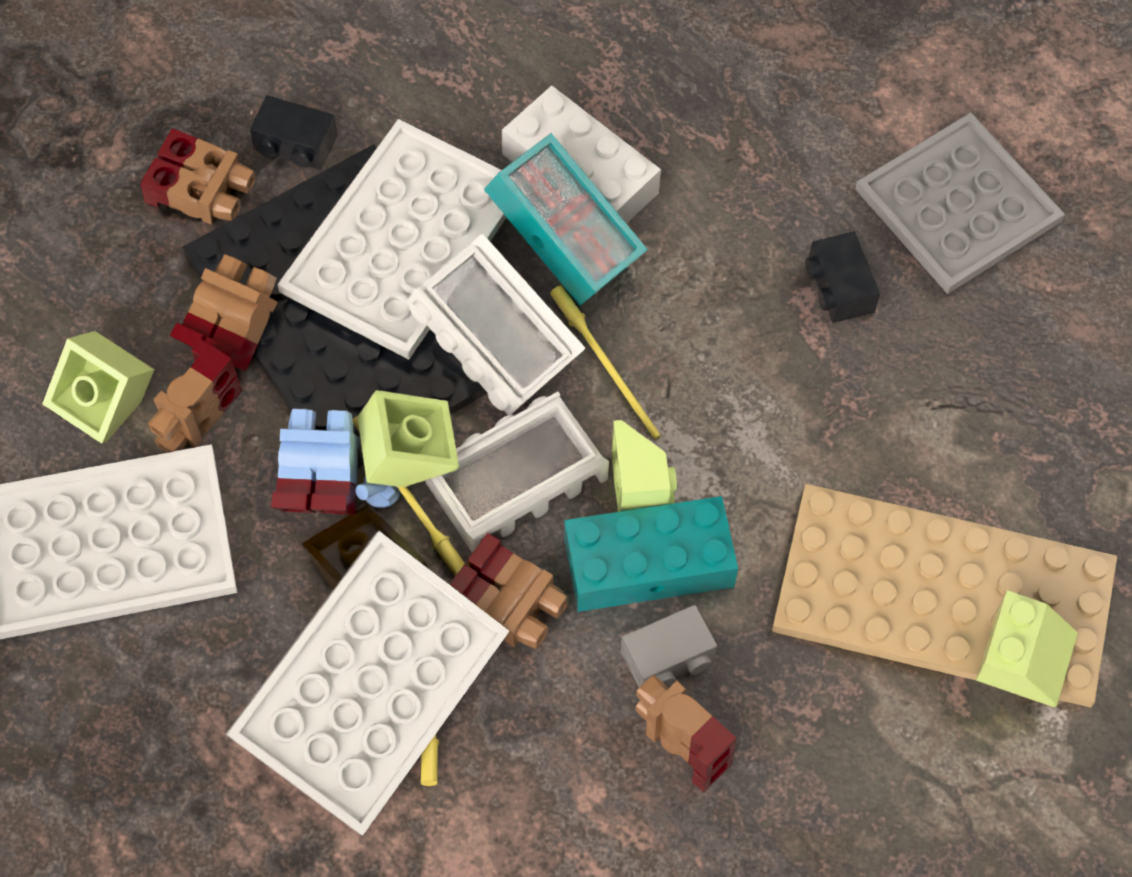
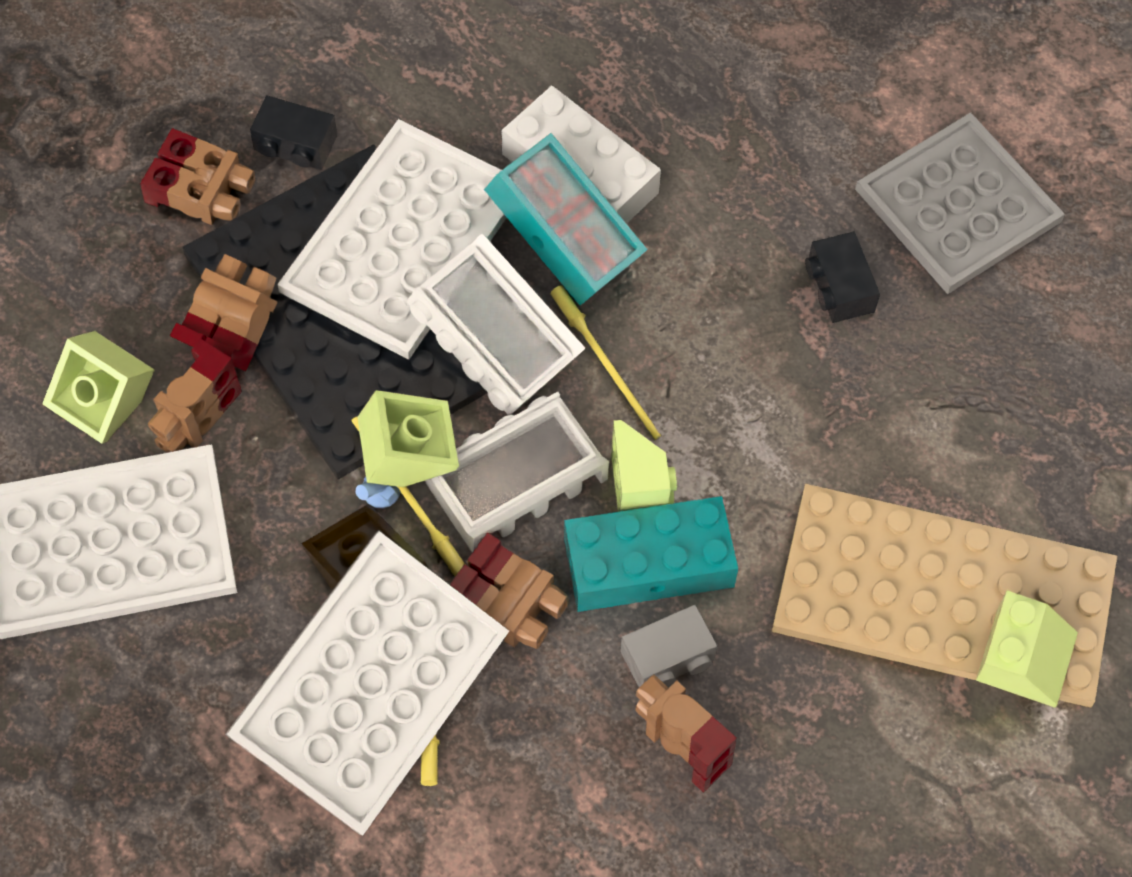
(317, 465): light blue hips -> none

